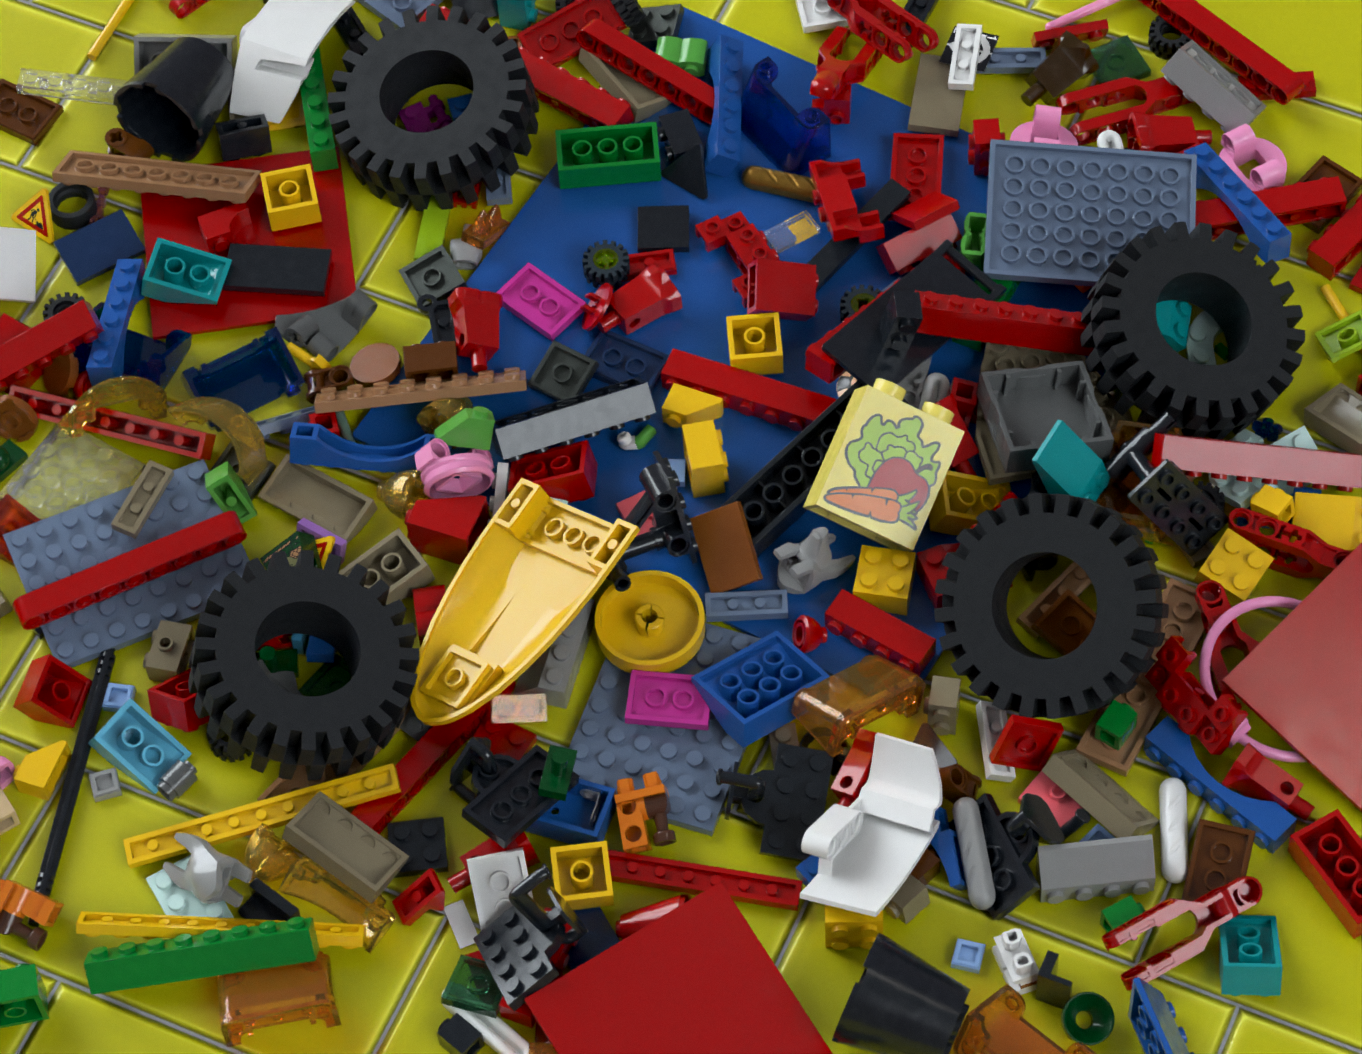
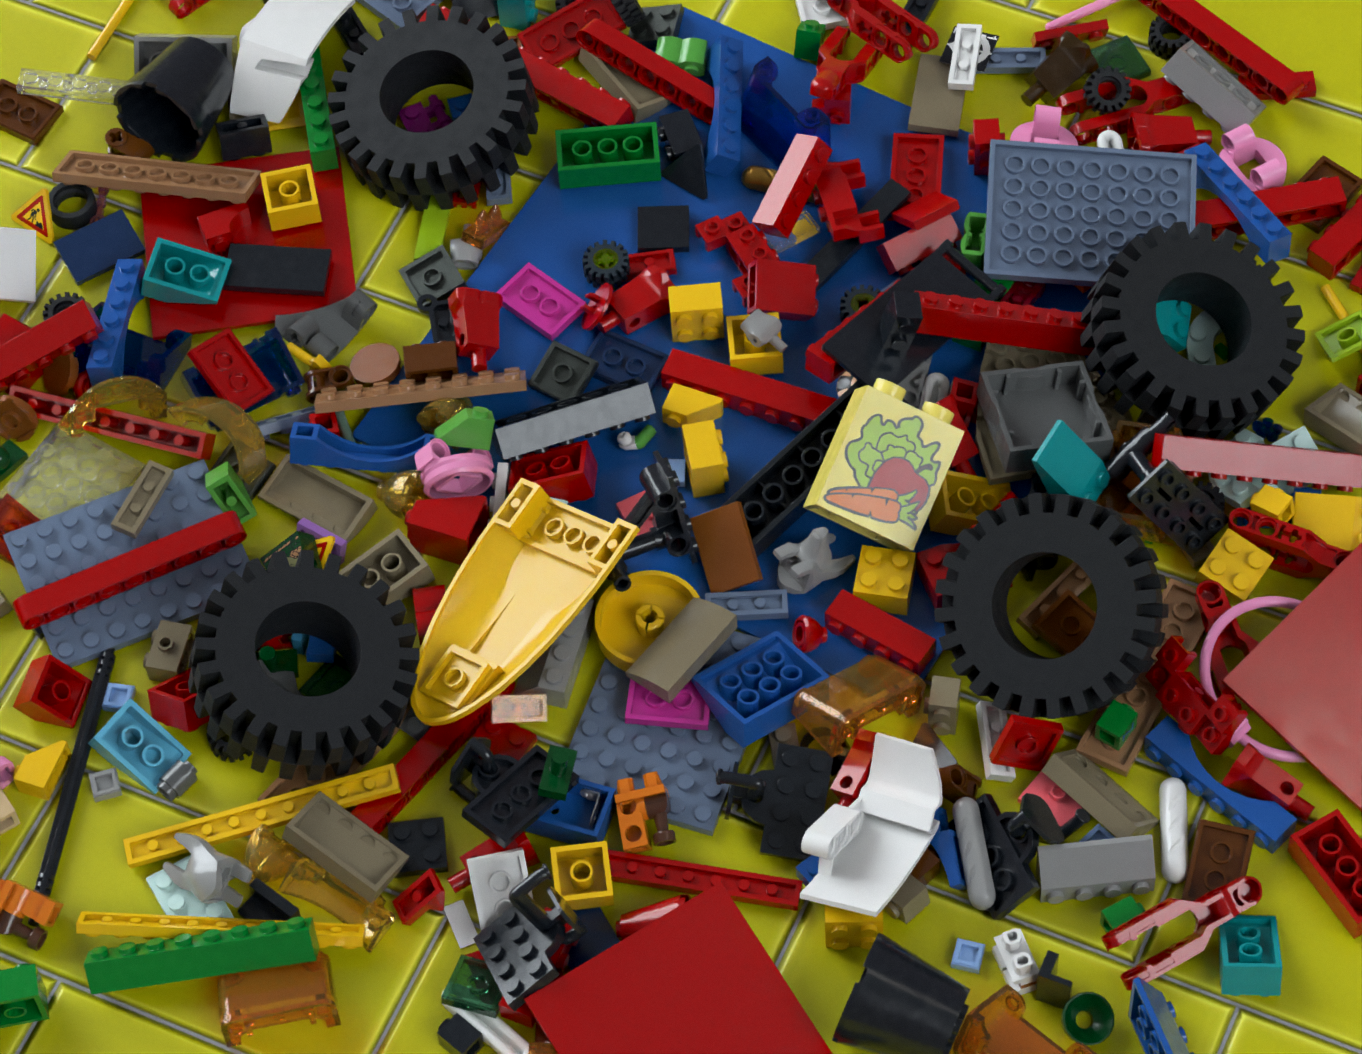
(230, 370): none -> red tile
(683, 648): none -> dark tan slope
(696, 312): none -> yellow brick
(763, 328): none -> light grey piece
(792, 185): none -> brick
(809, 39): none -> green brick
(1024, 293): none -> dark red plate
(1107, 75): none -> black tyre

